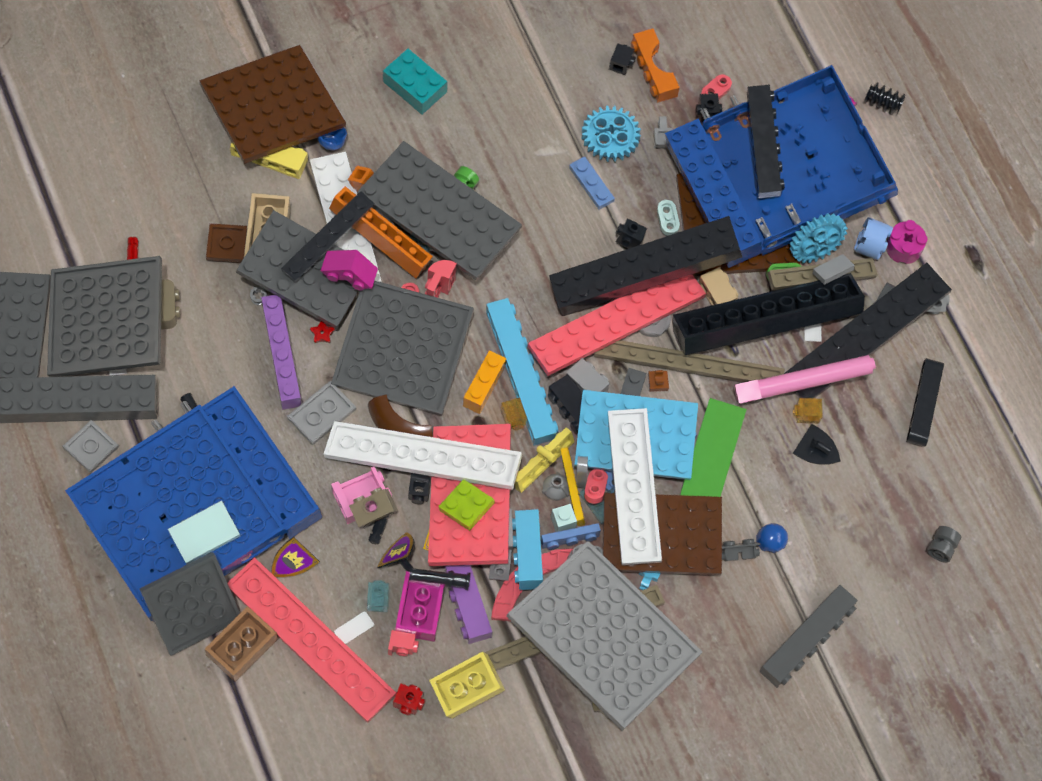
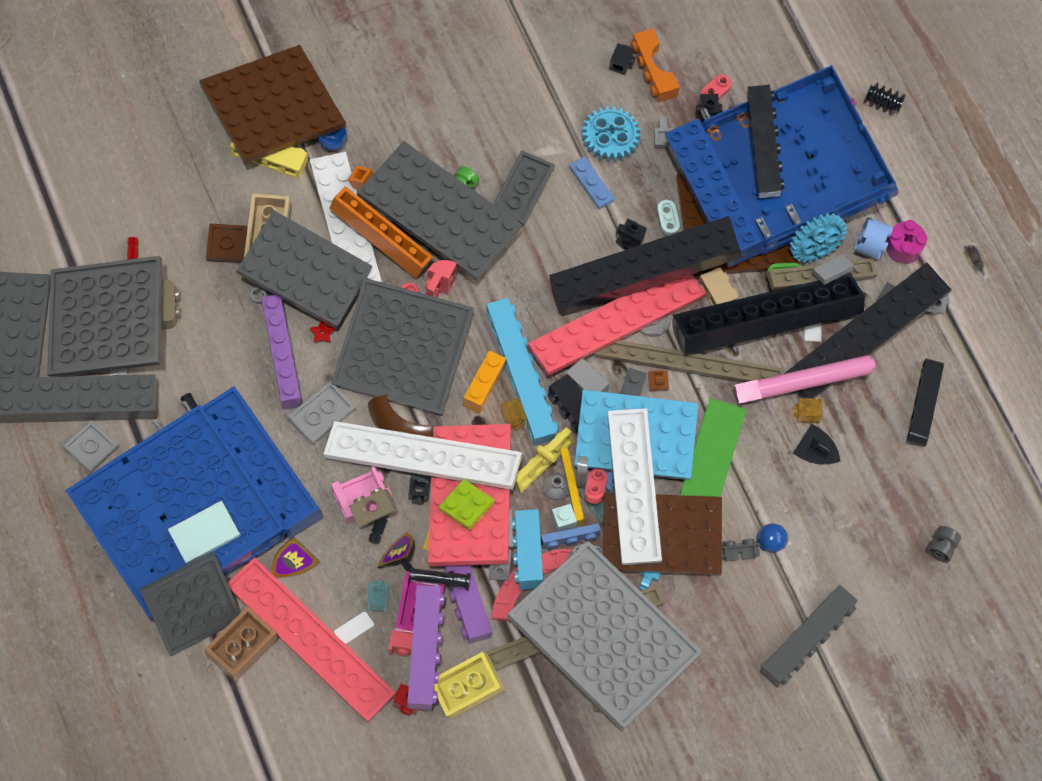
(327, 237): black plate -> none
(349, 266): dark pink brick -> none
(415, 81): teal brick -> none
(424, 647): none -> medium lavender brick
(524, 186): none -> dark grey plate

